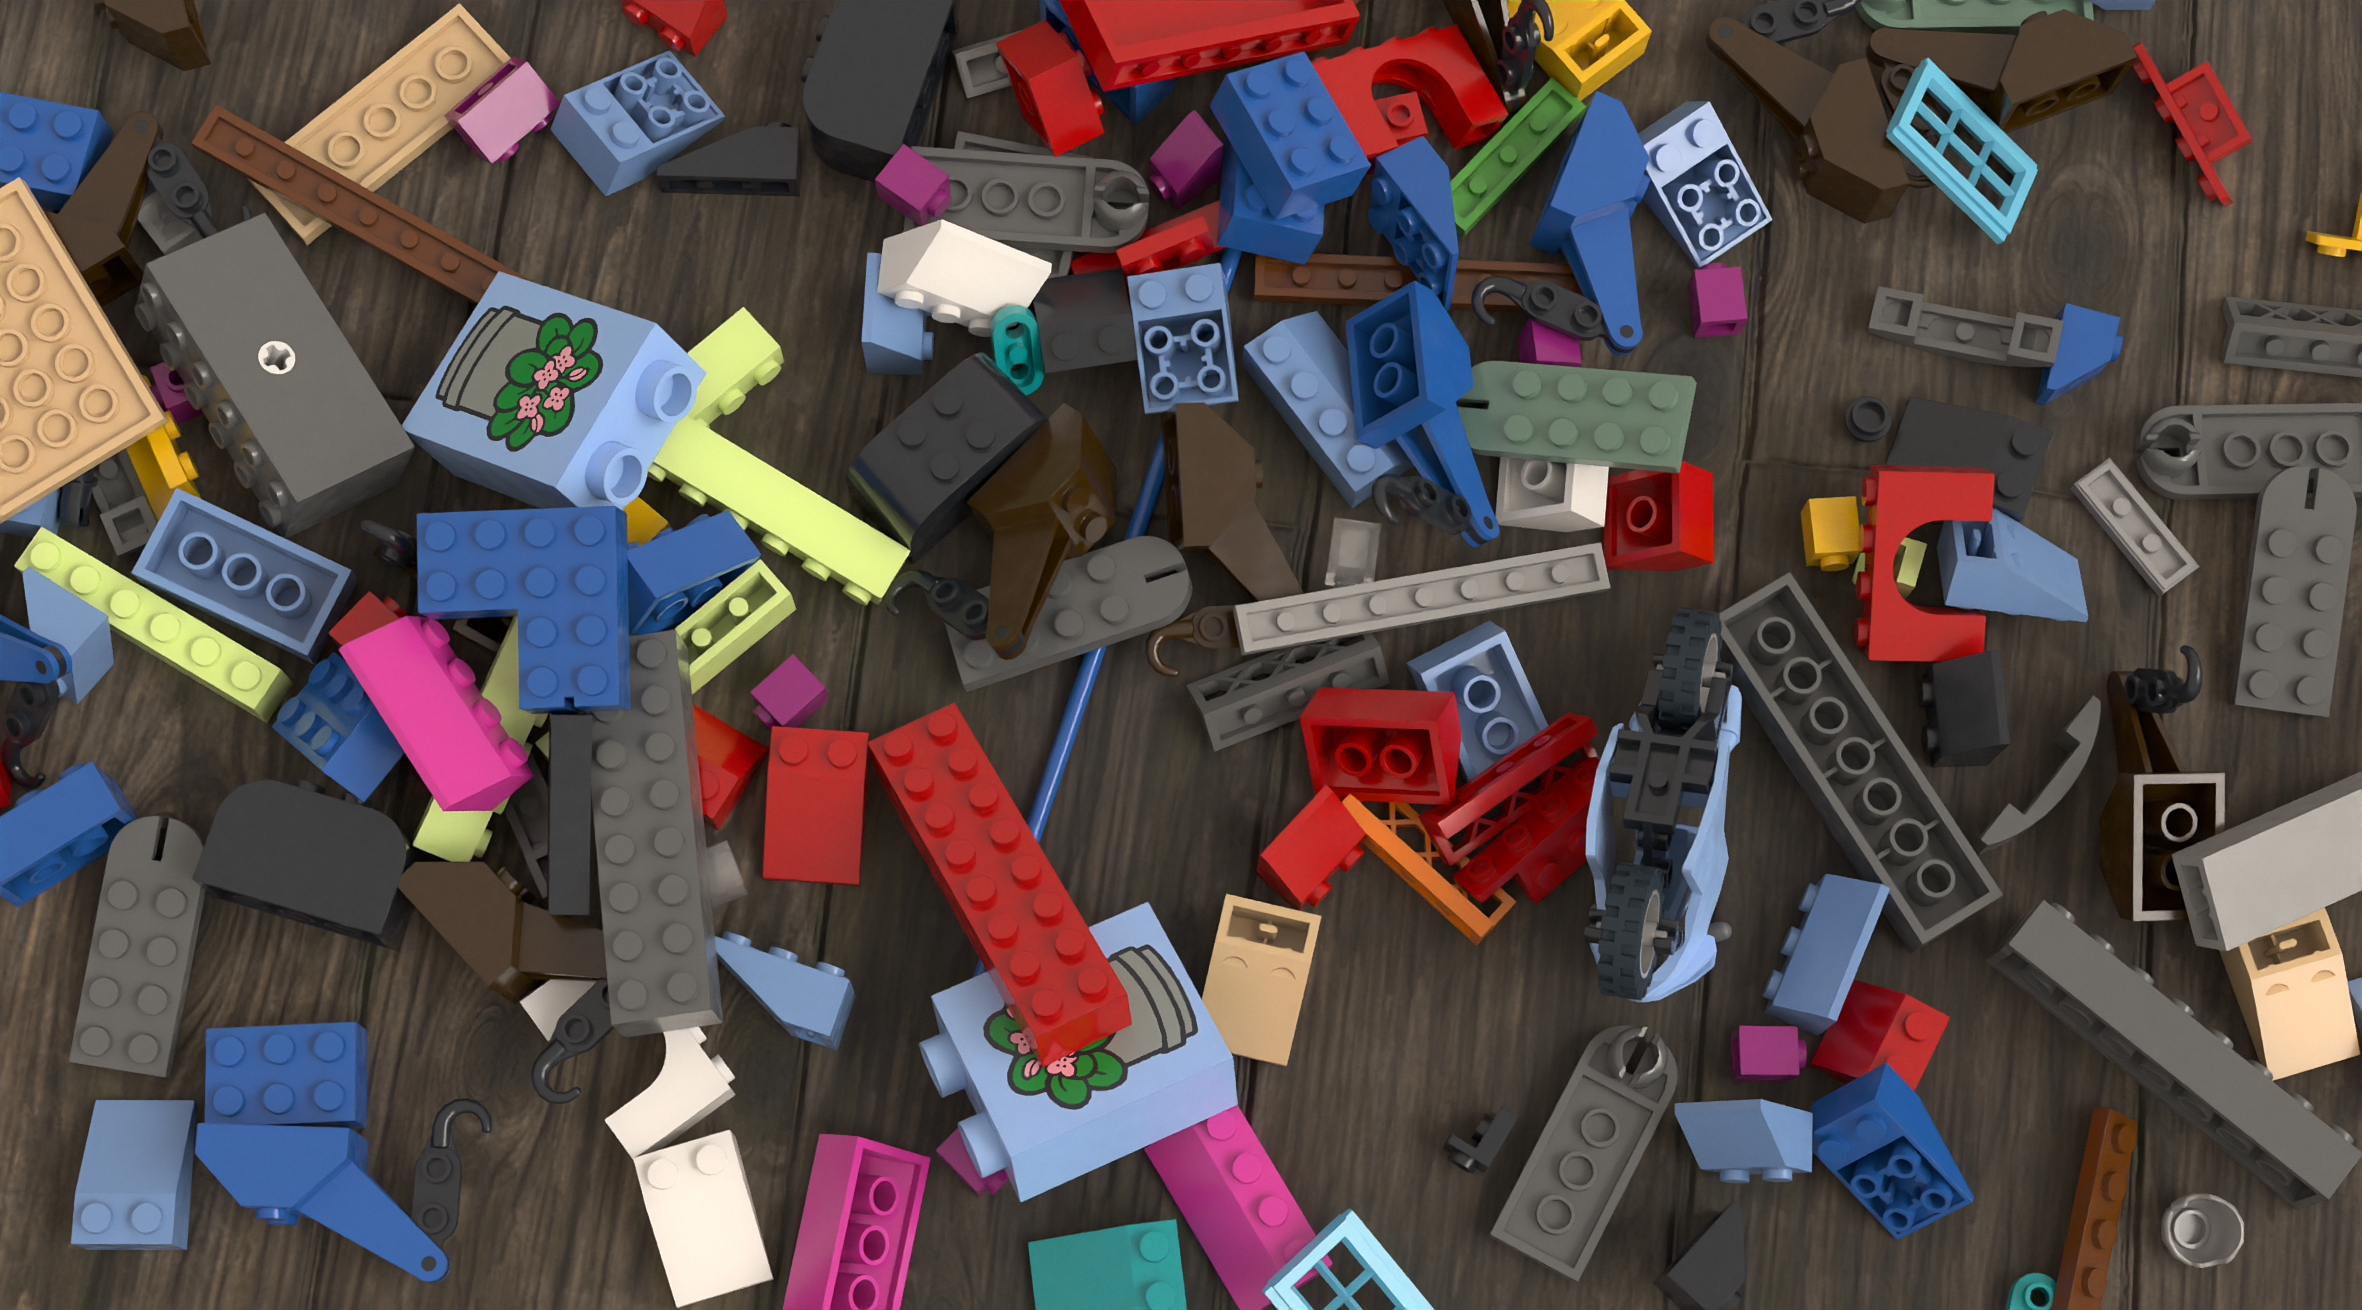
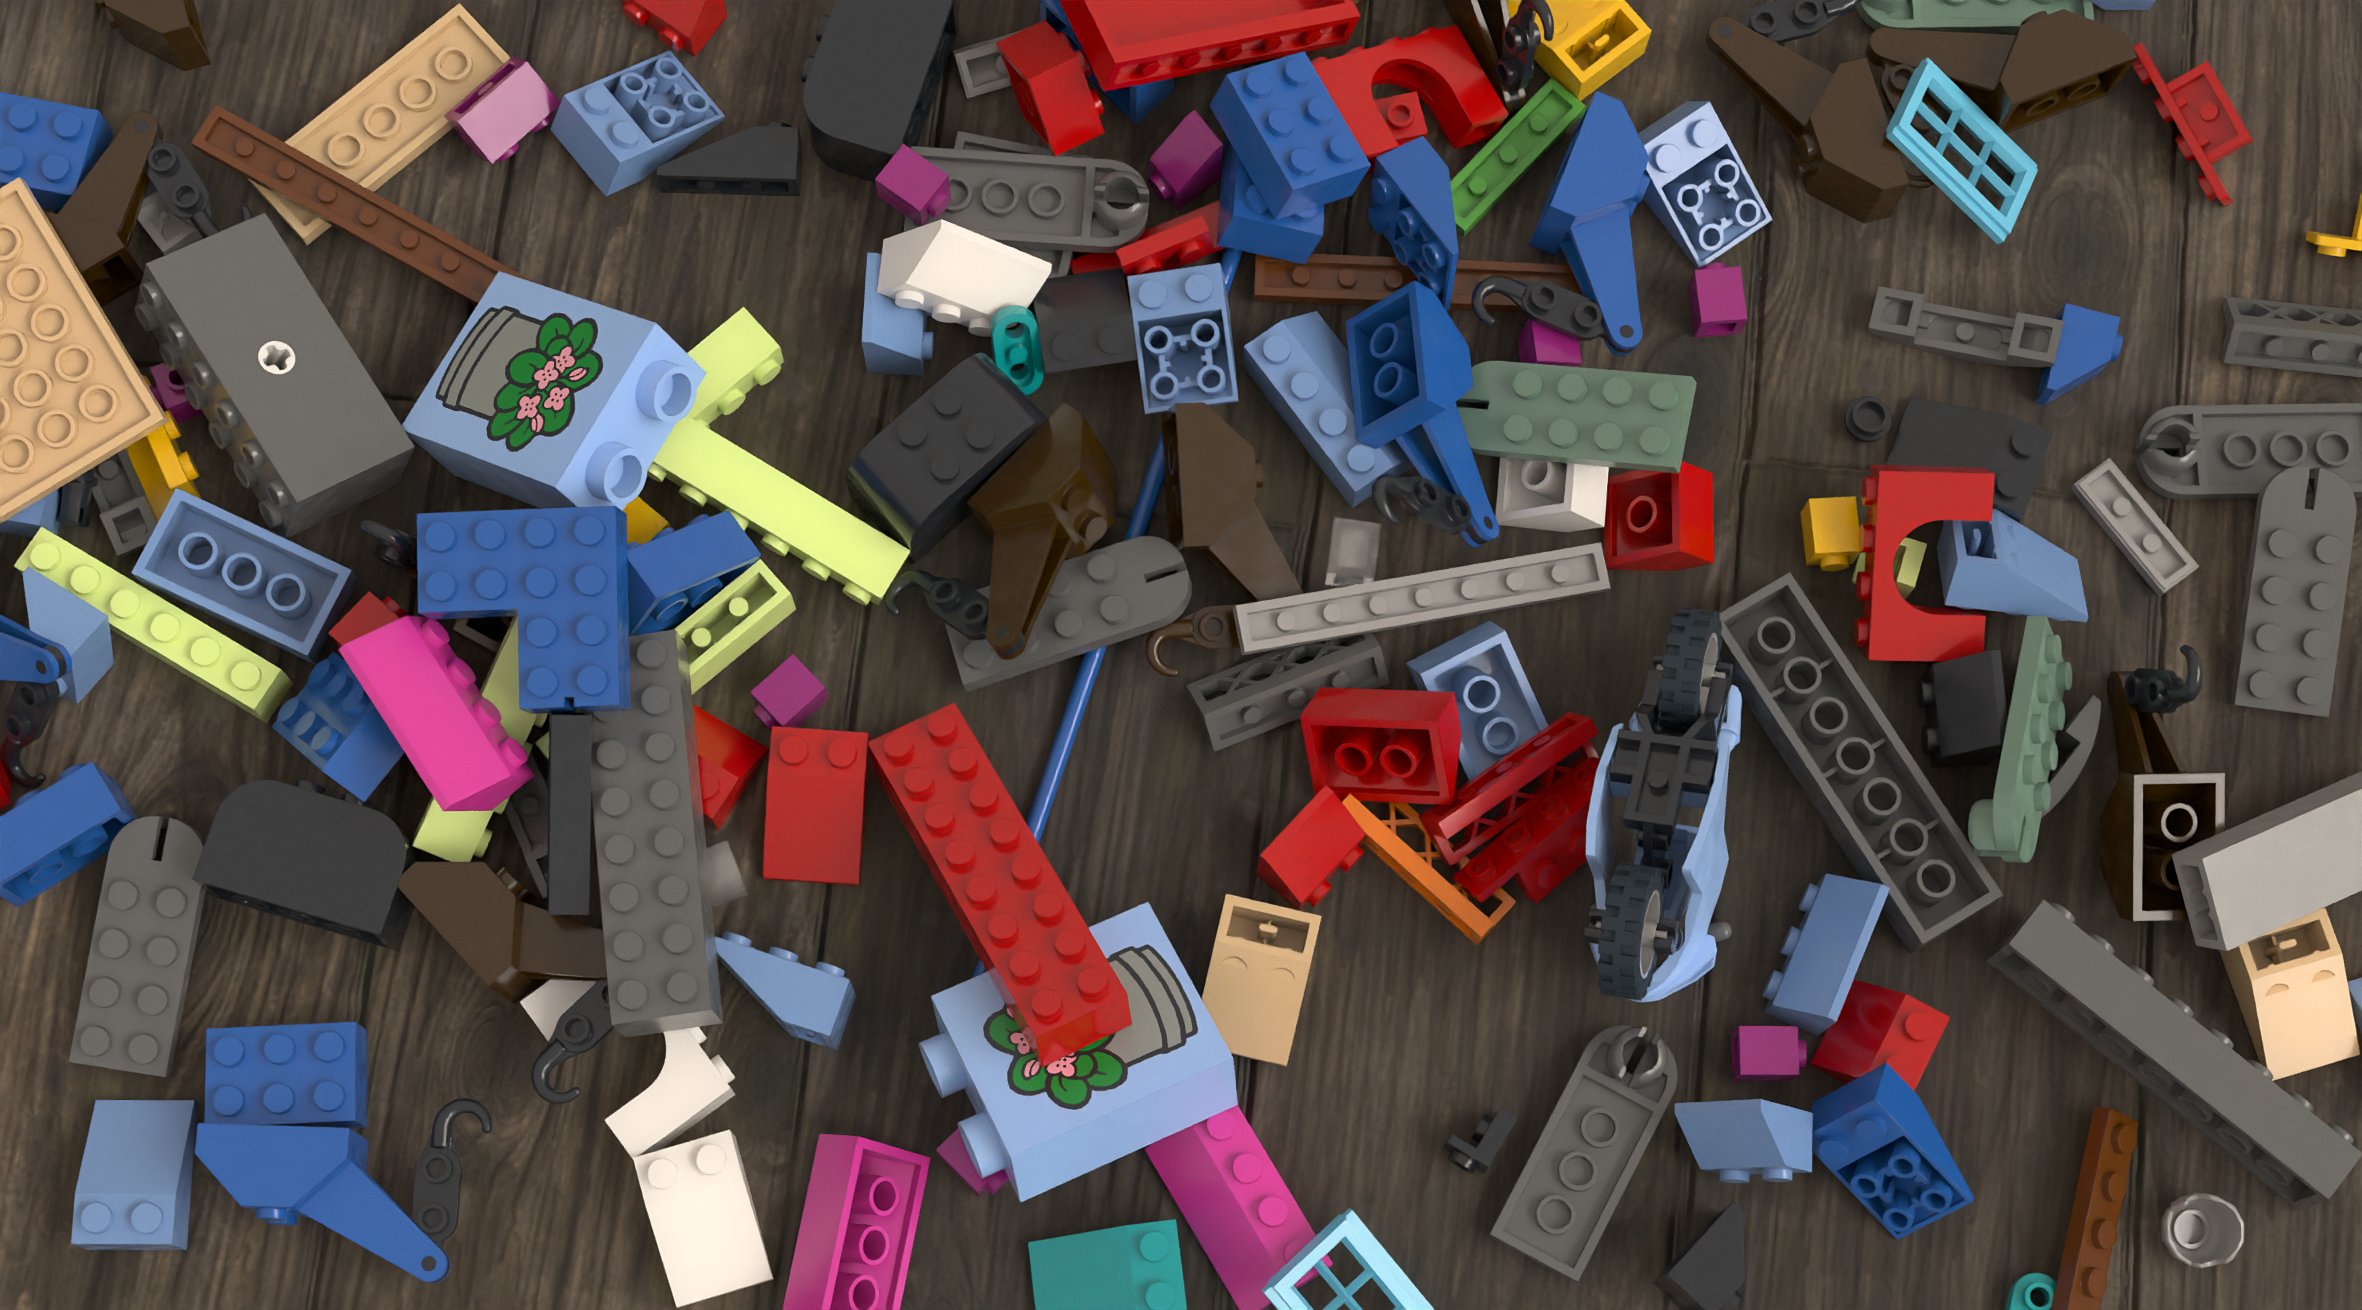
(2012, 819): none -> sand green plate

